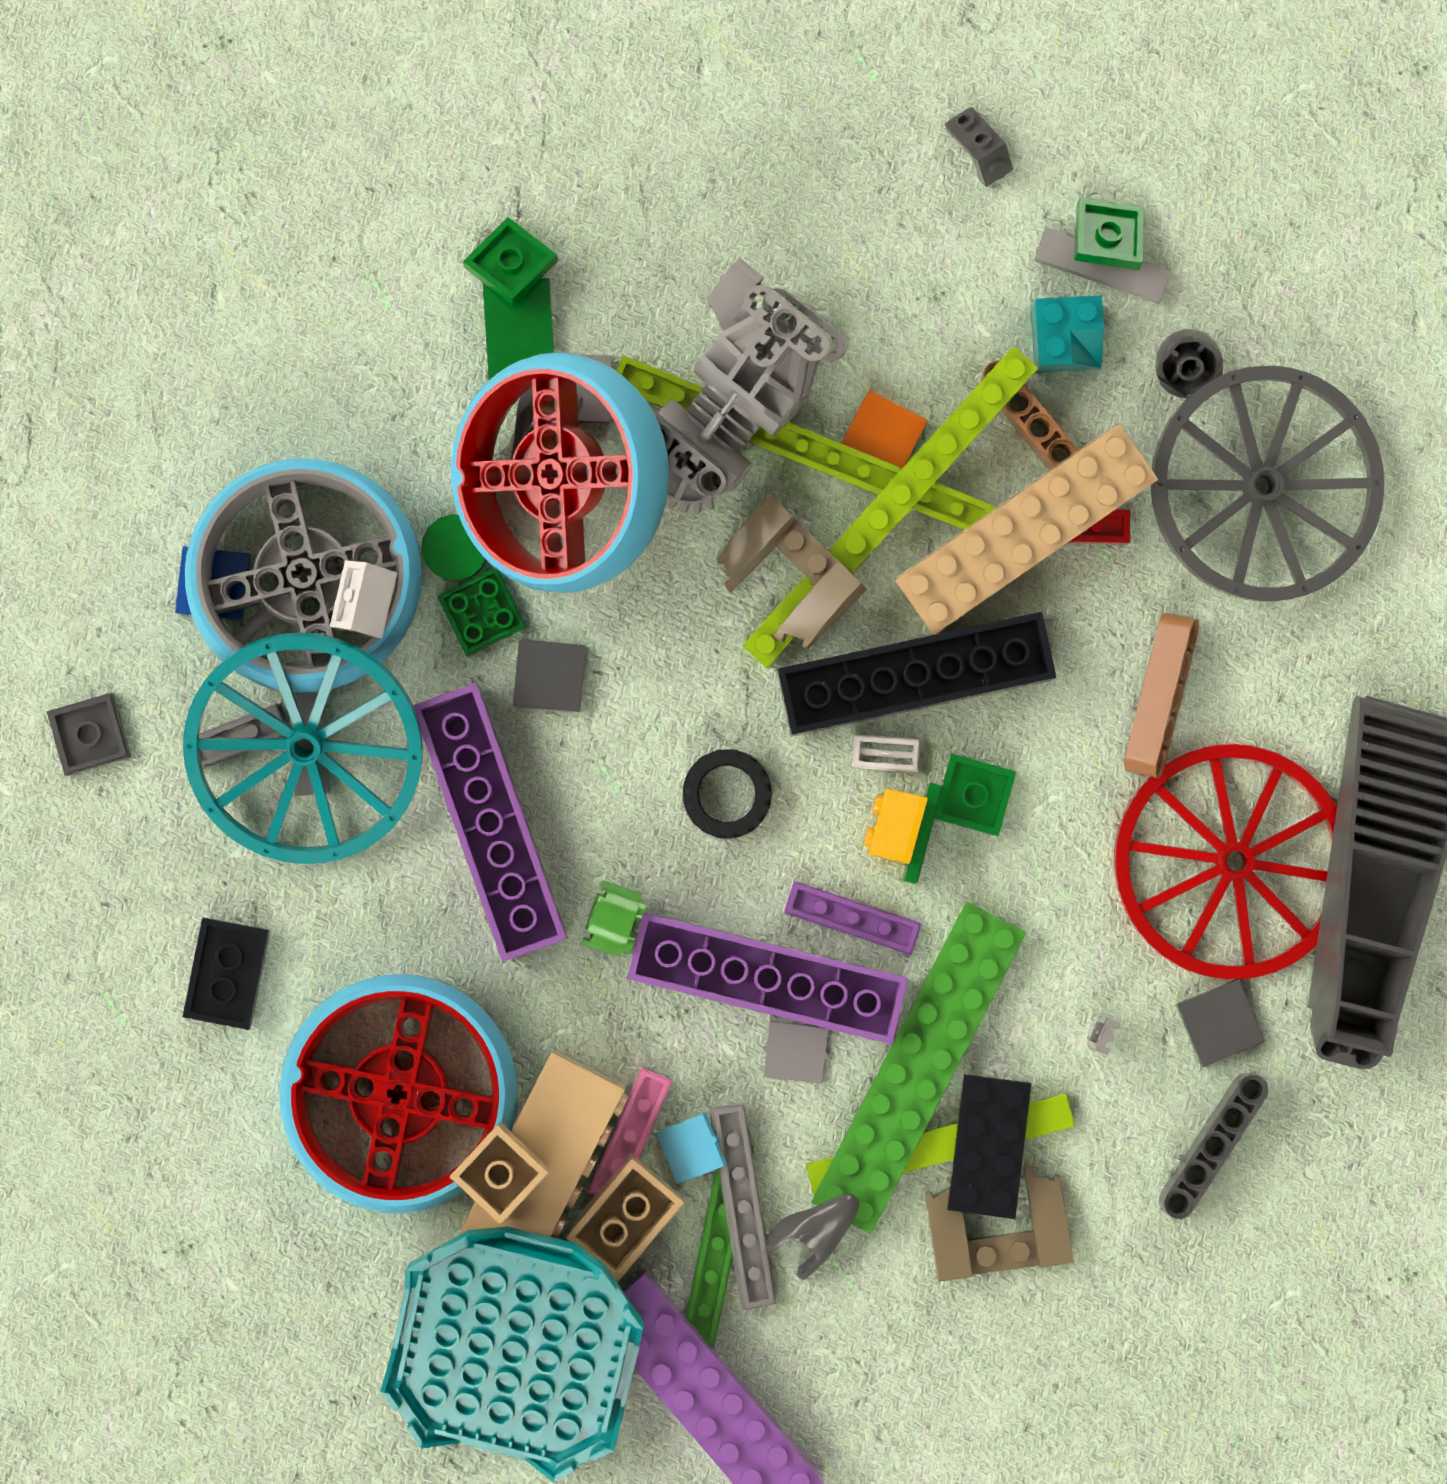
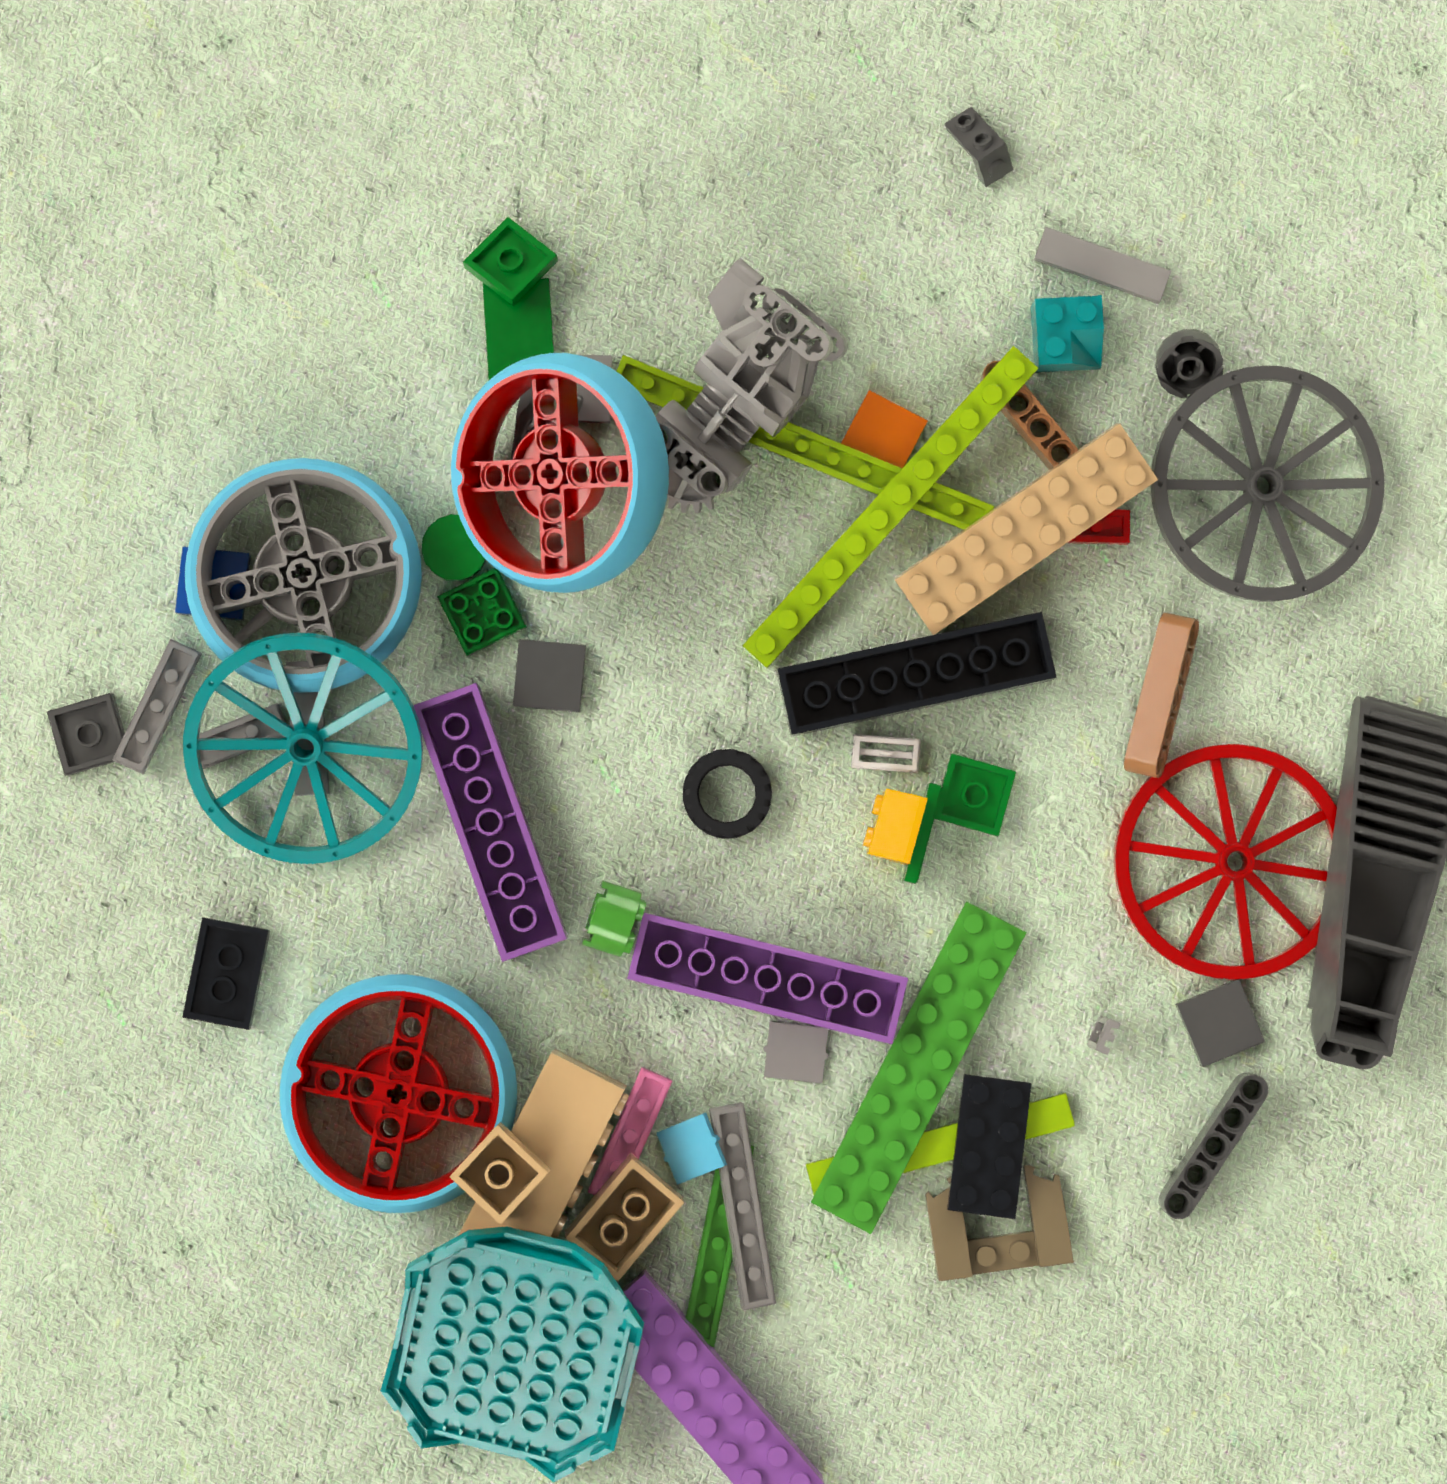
(157, 706): none -> light grey tile
(363, 598): white panel -> none
(818, 1228): dark grey animal -> none
(834, 586): dark tan wedge -> none
(852, 918): medium lavender tile -> none
(1109, 233): plate -> none

